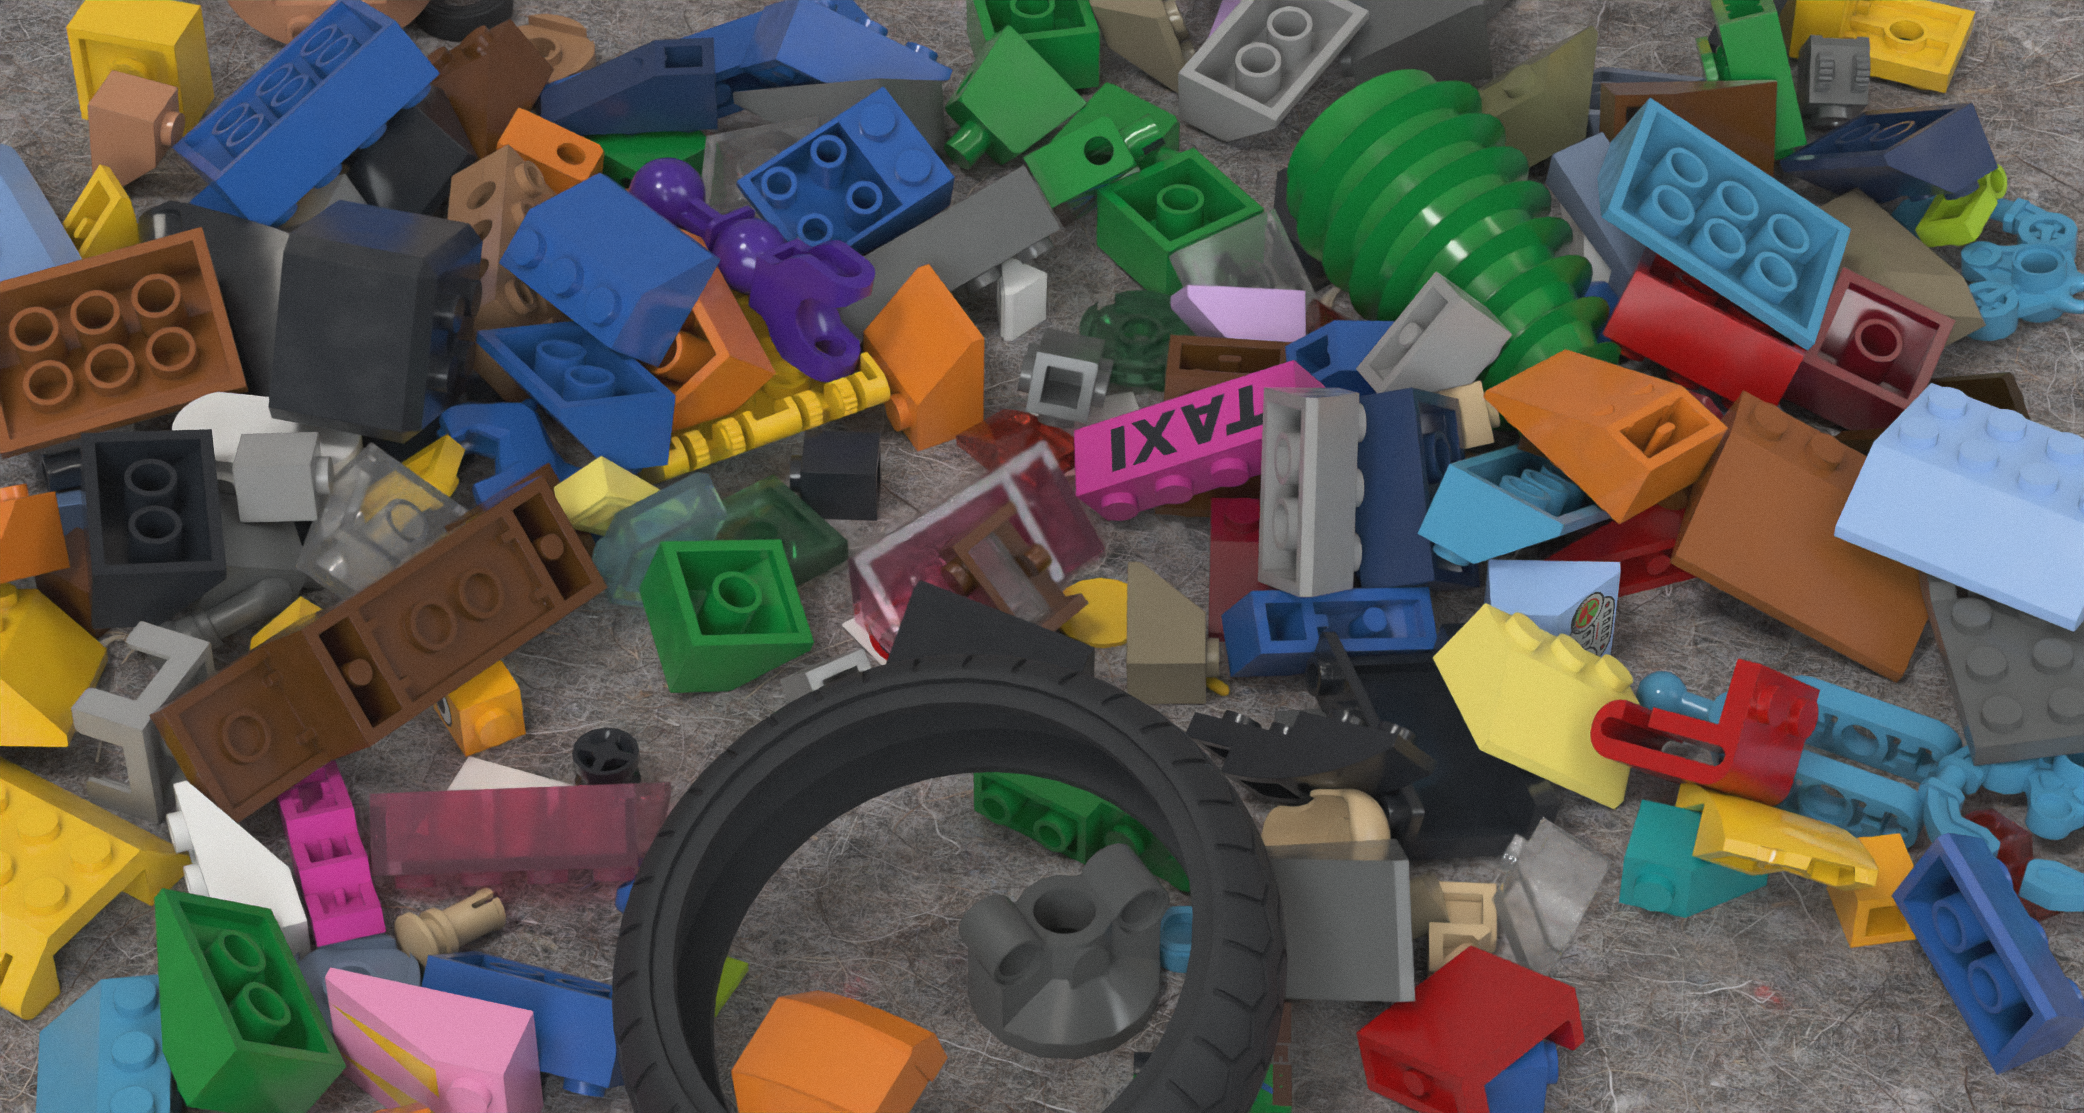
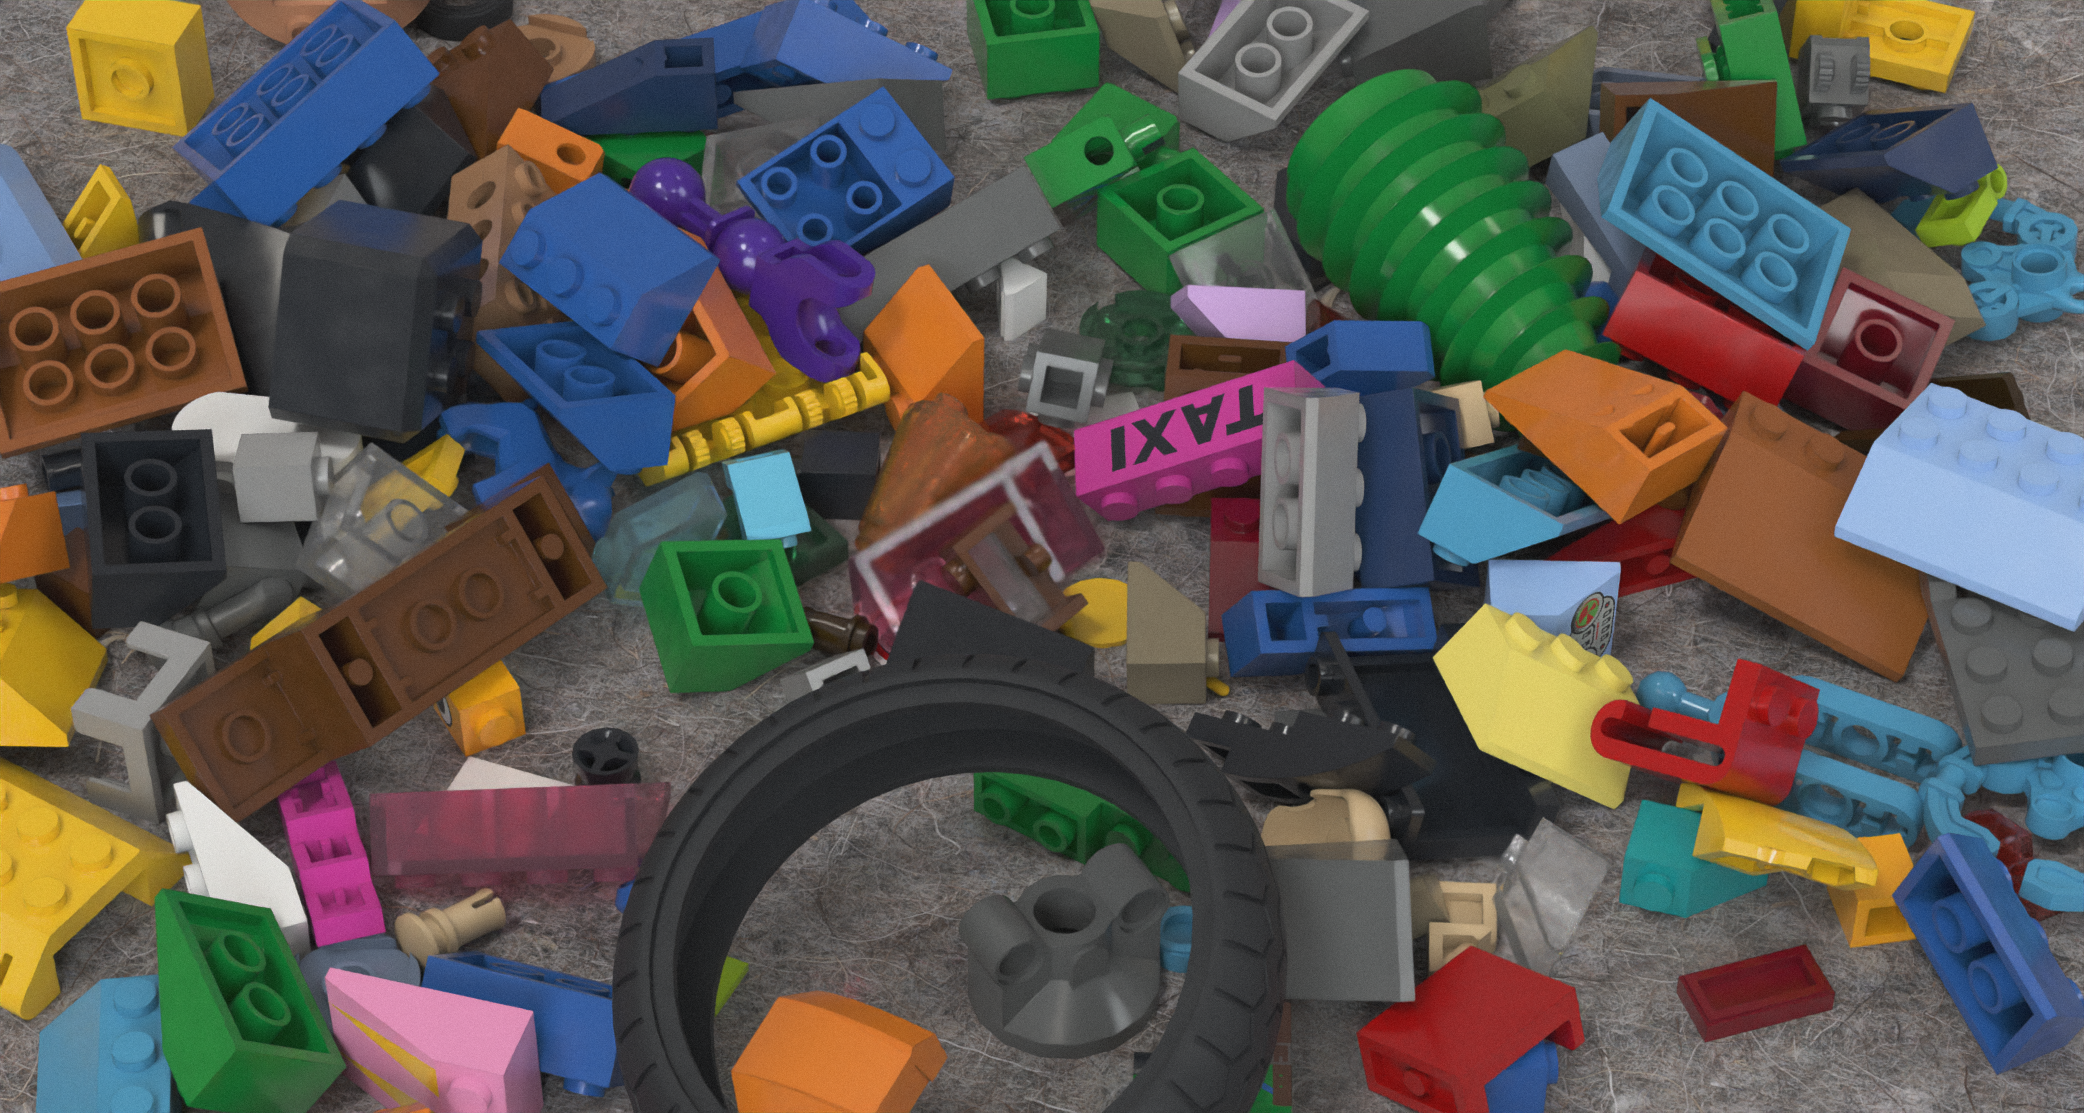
(133, 125): nougat slope -> none
(598, 493): light yellow slope -> none
(767, 497): none -> medium azure slope
(840, 634): none -> dark brown pin
(928, 460): none -> clear orange cone
(1007, 102): green torso -> none
(1435, 342): light grey slope -> none
(1755, 993): none -> dark red tile

